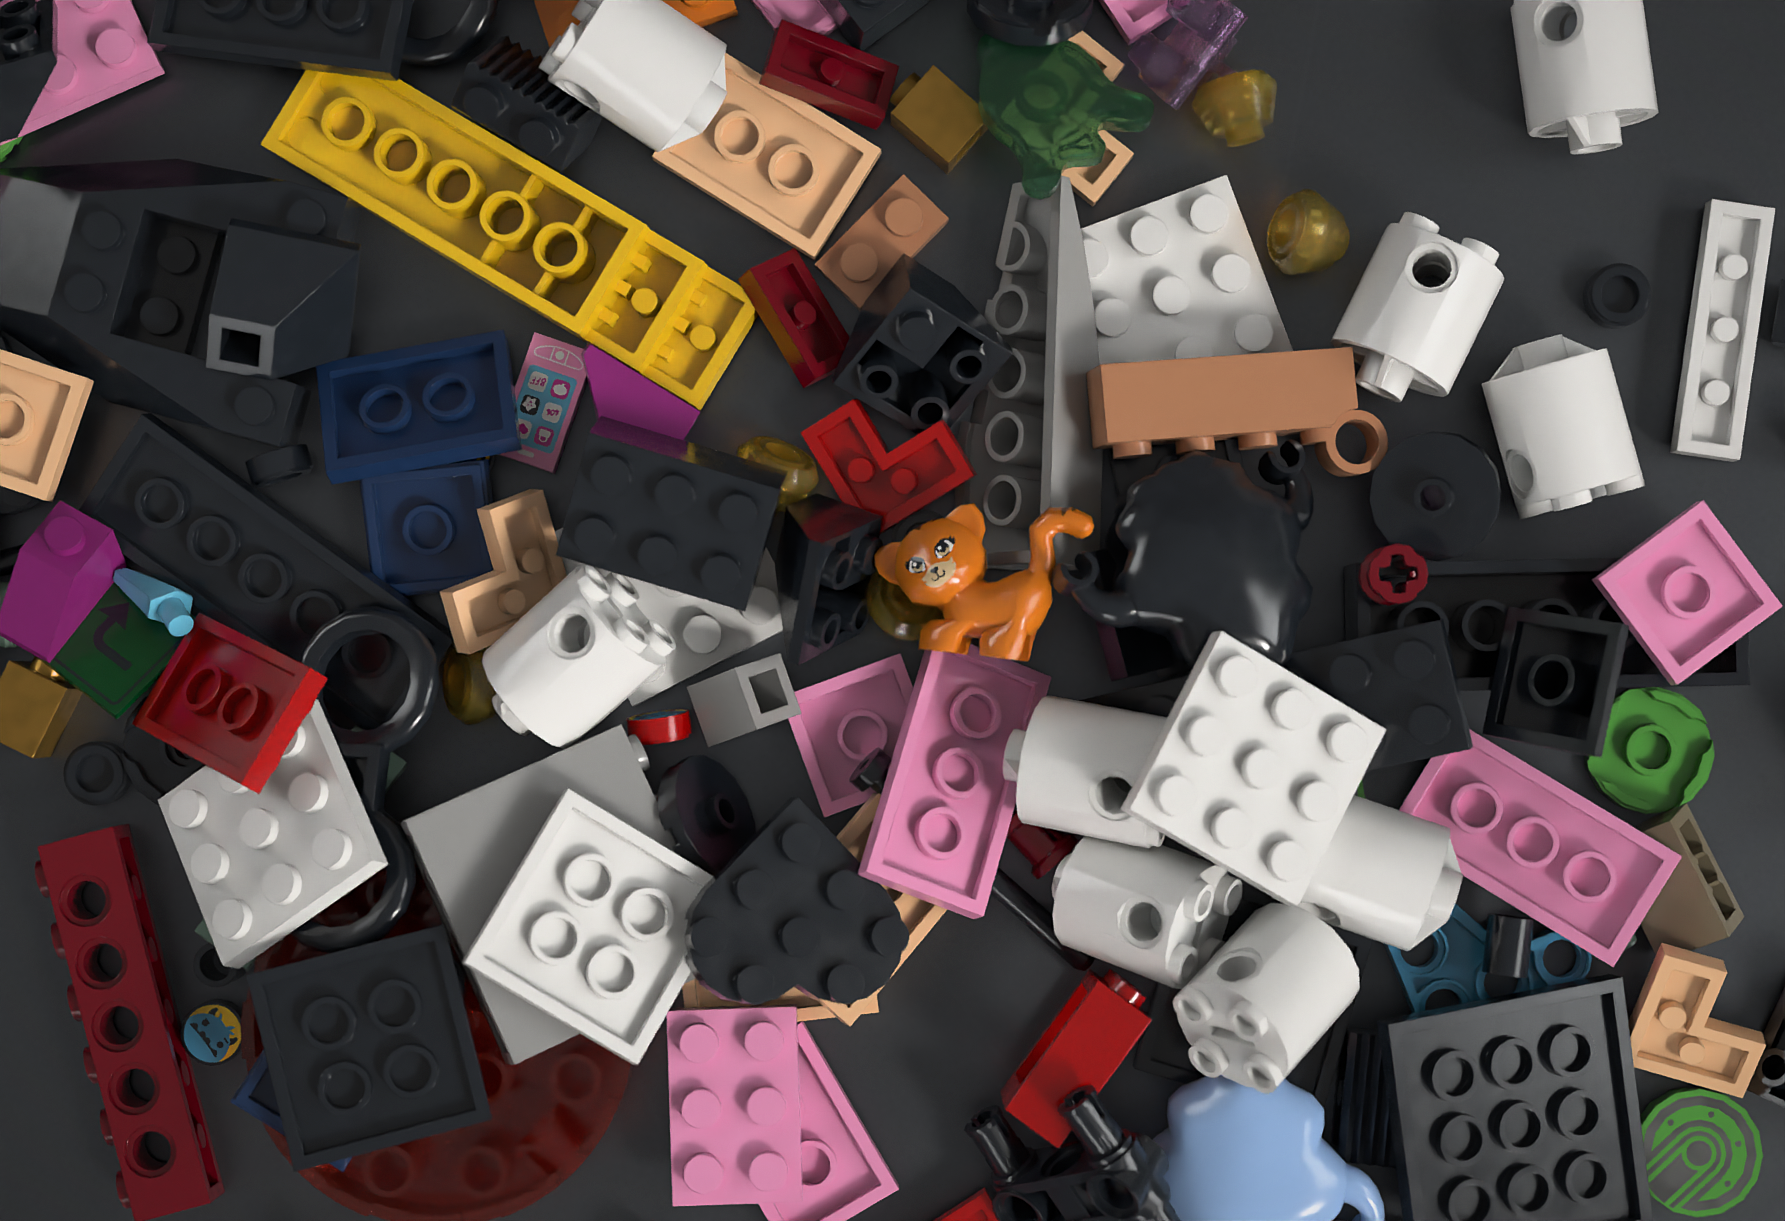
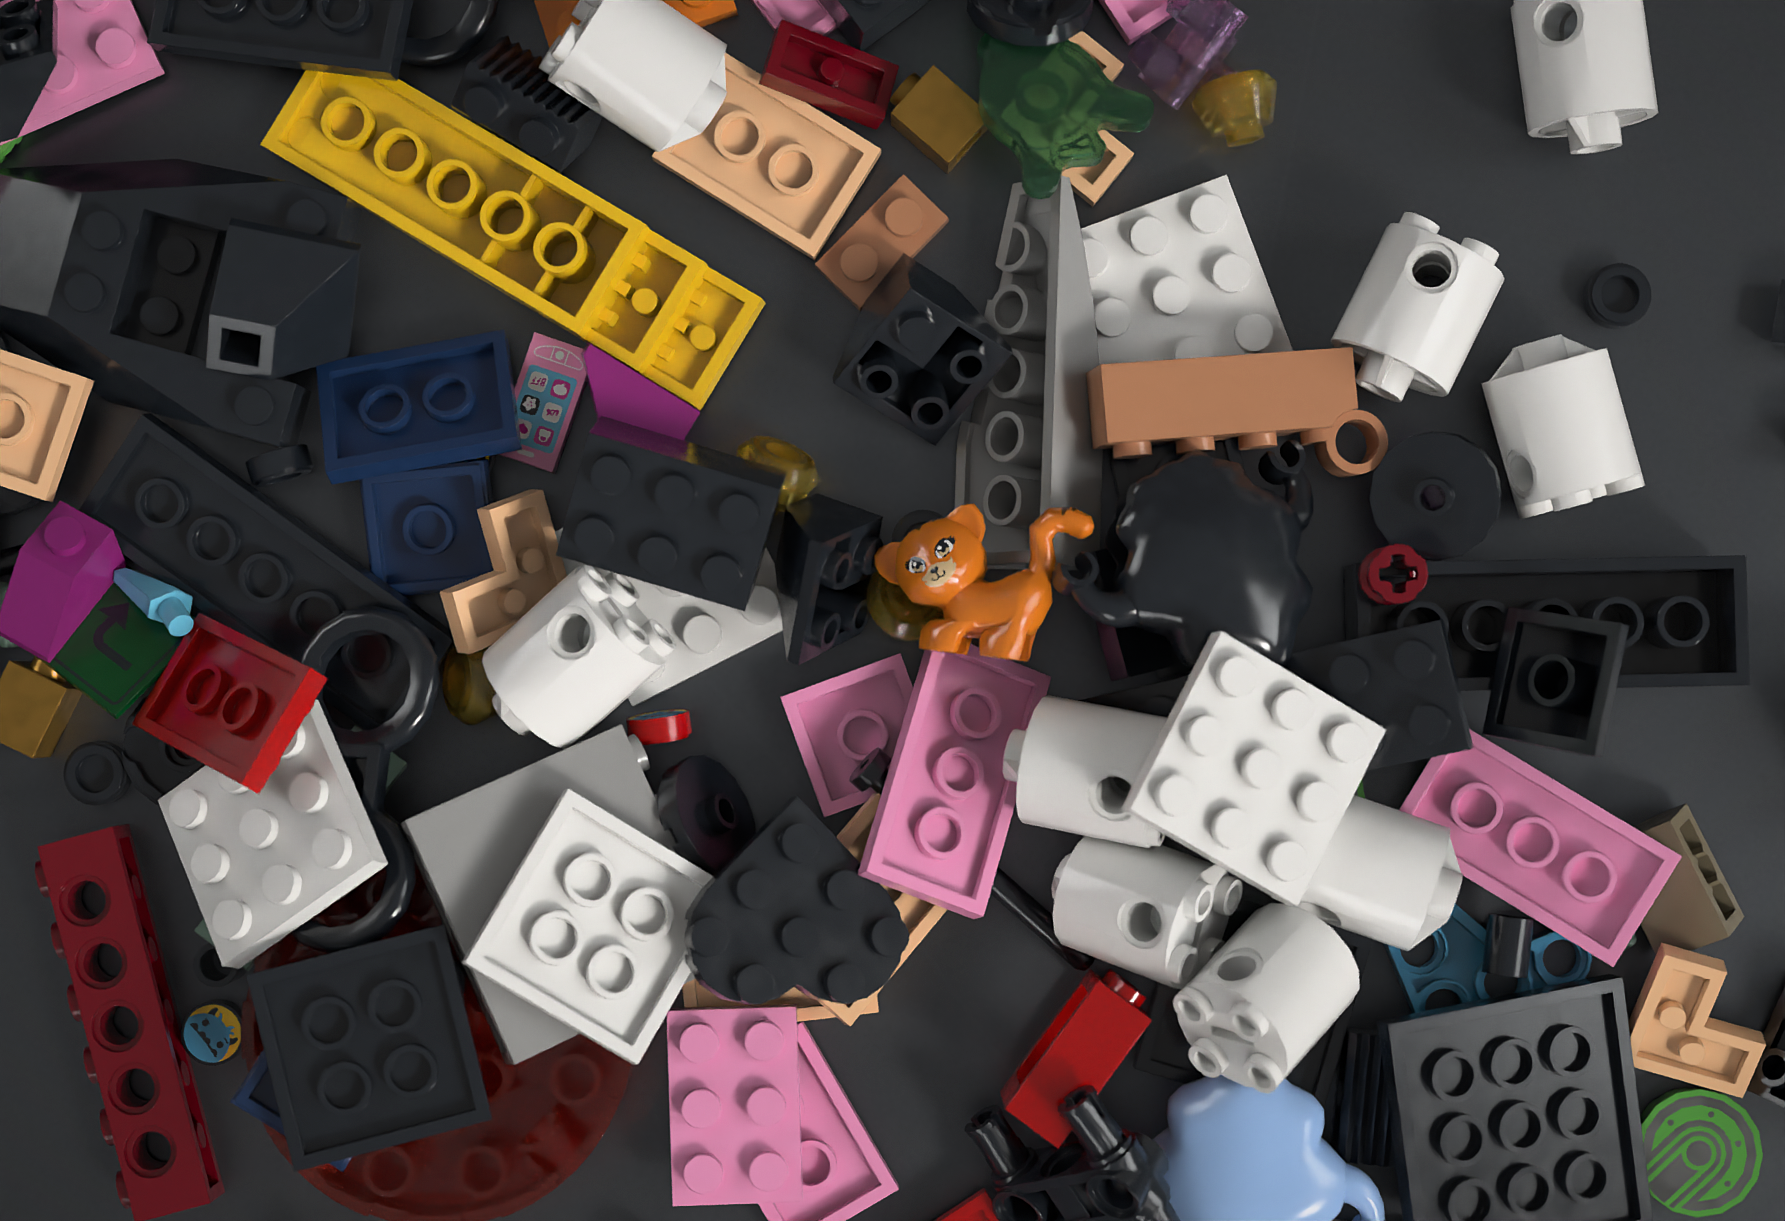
(744, 699): light grey brick -> none
(796, 315): dark red plate -> none
(885, 480): red plate -> none
(1039, 845): dark red bush -> none
(1306, 234): clear yellow cone -> none
(1653, 751): bright green tile -> none
(1687, 593): bright pink plate -> none
(1722, 330): white plate -> none

